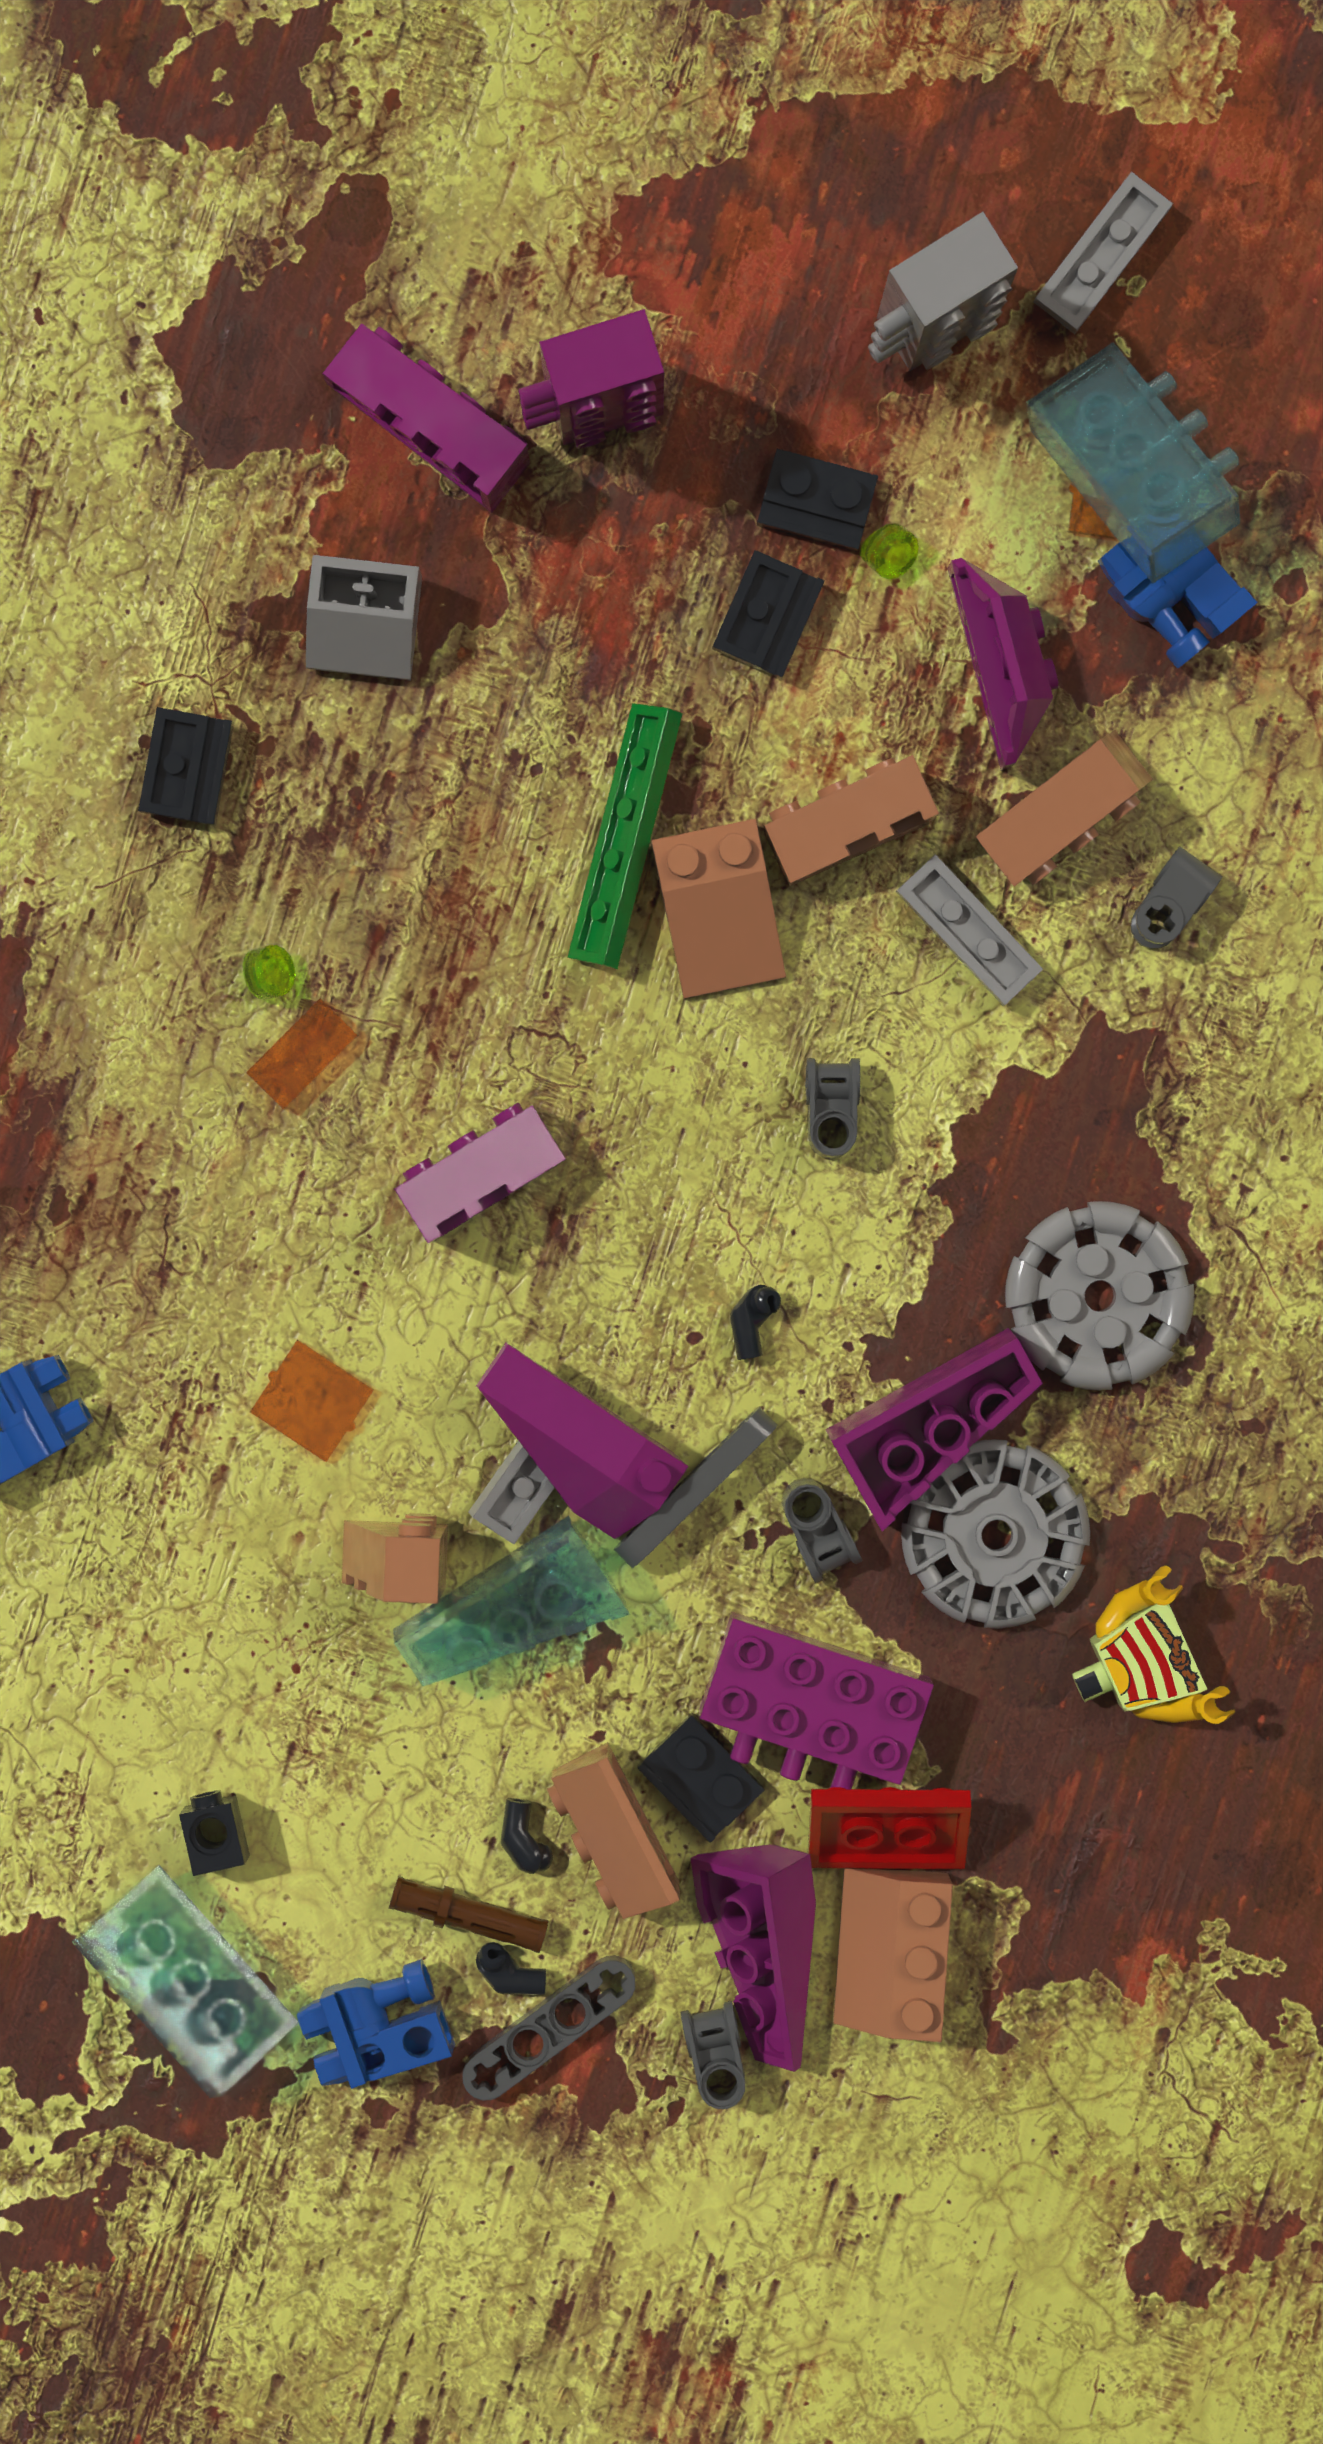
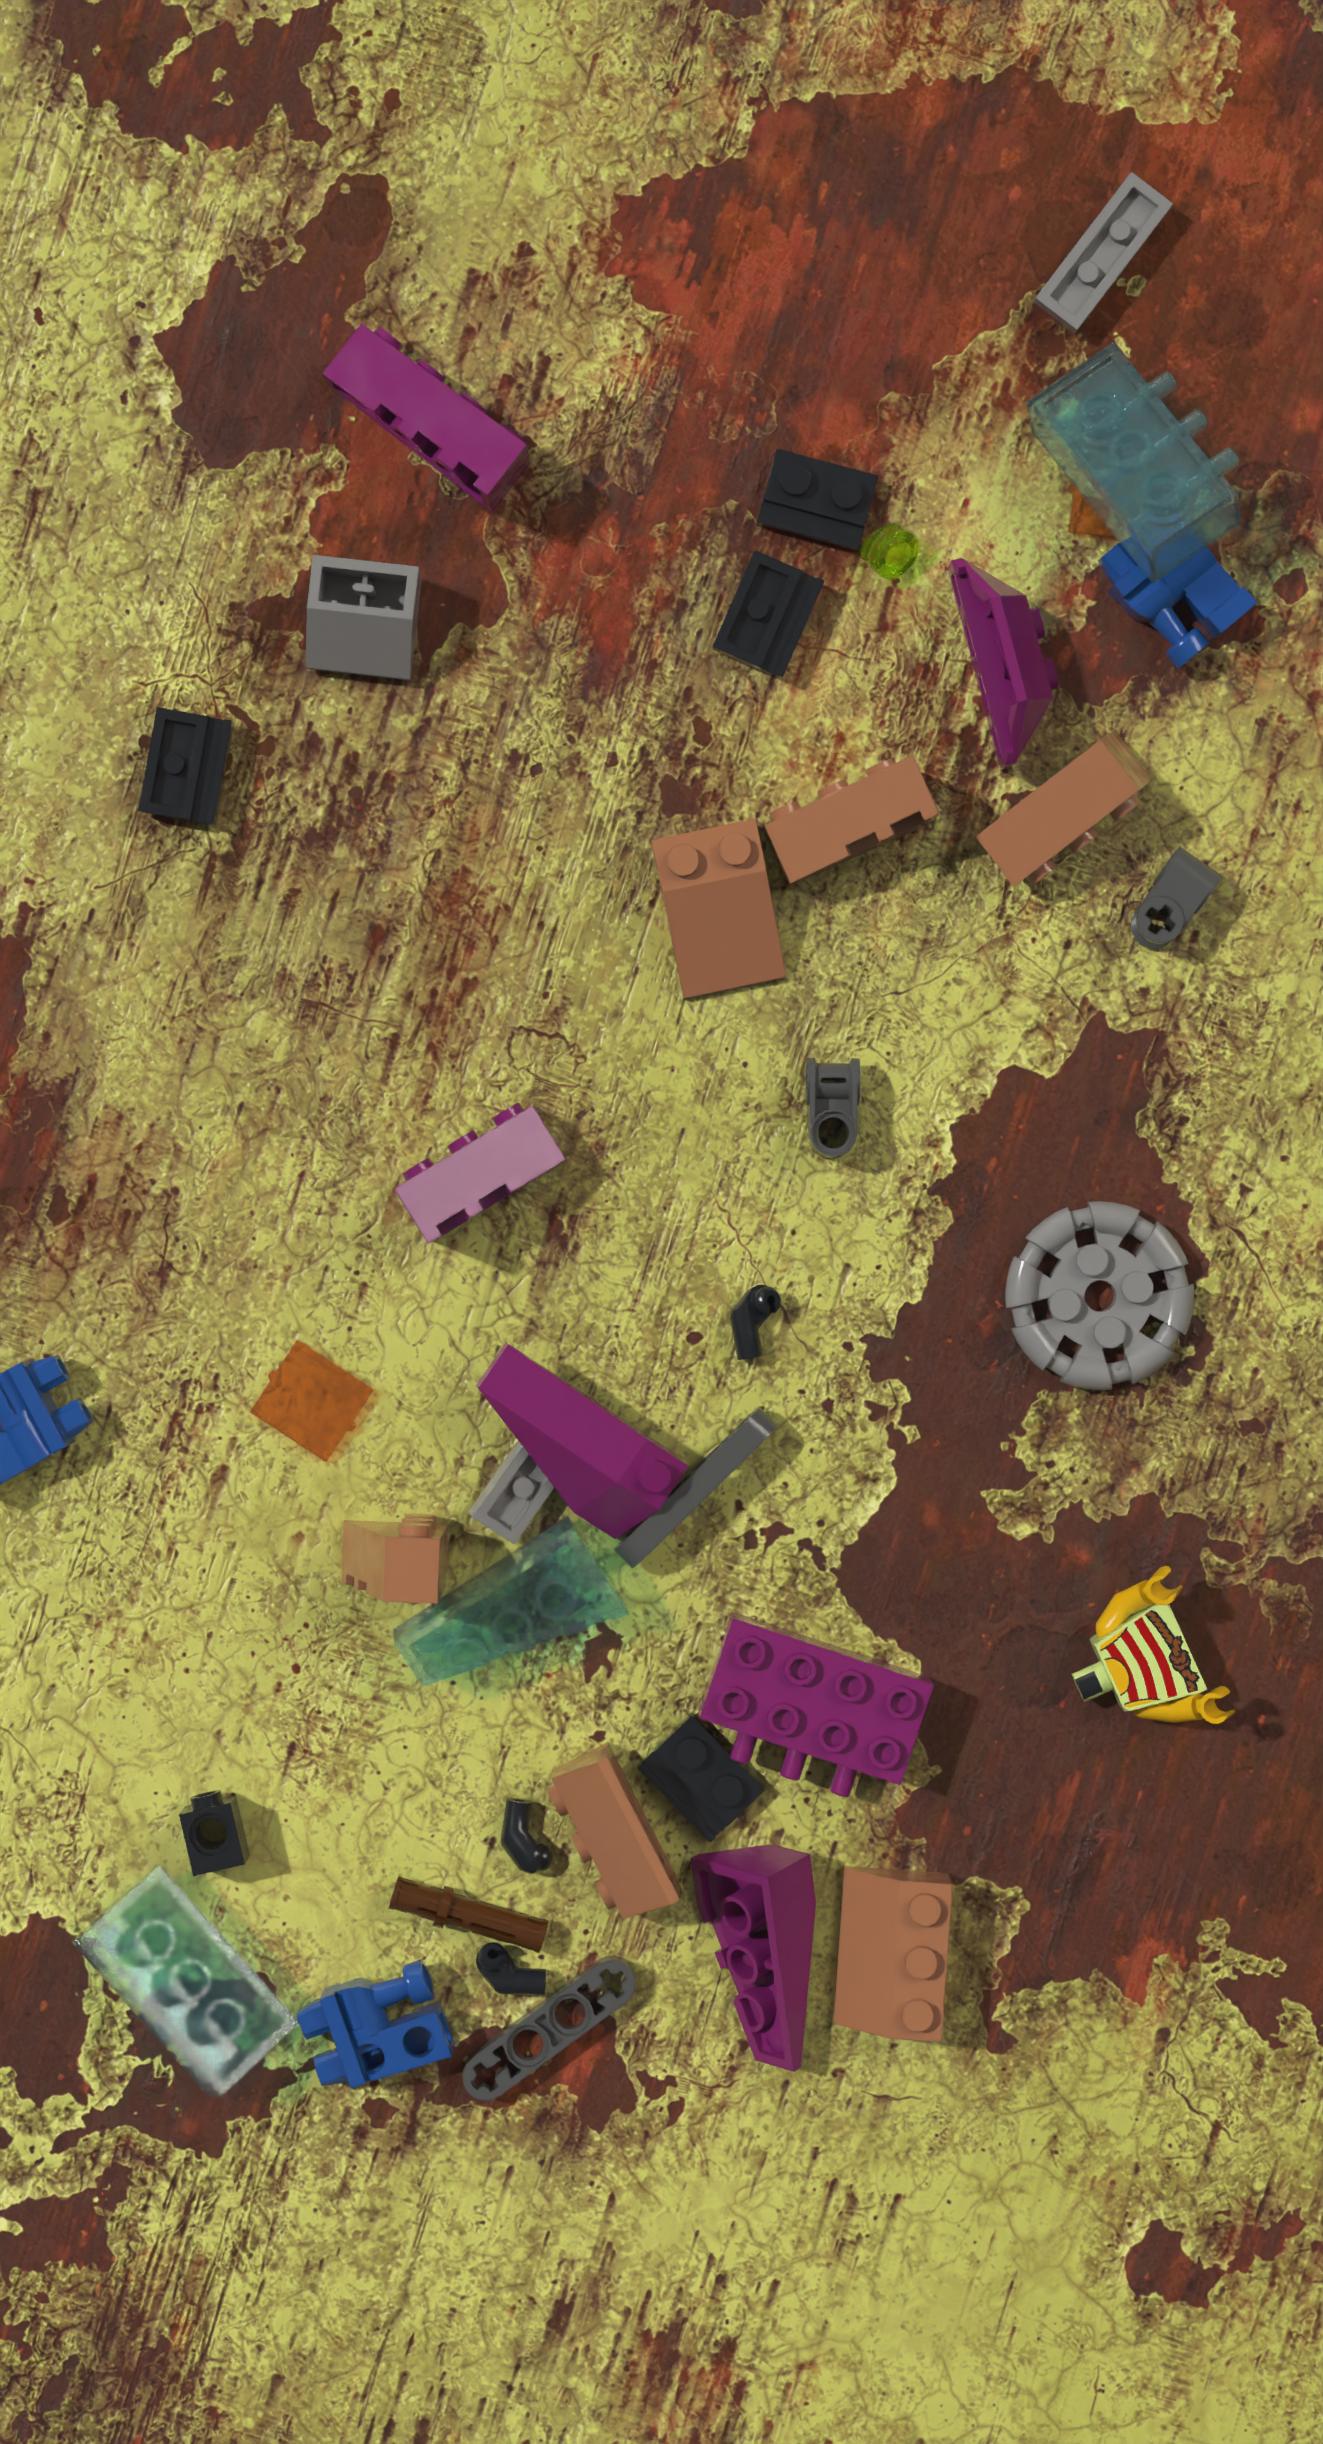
(268, 972): clear neon green tile -> none
(302, 1054): clear orange tile -> none
(598, 381): magenta piece -> none
(625, 835): green plate -> none
(715, 2045): dark grey piece -> none
(820, 1537): dark grey piece -> none
(889, 1828): red plate -> none
(931, 1423): magenta wedge -> none
(944, 295): light grey piece -> none
(969, 930): light grey plate -> none
(1015, 1561): light grey plate -> none

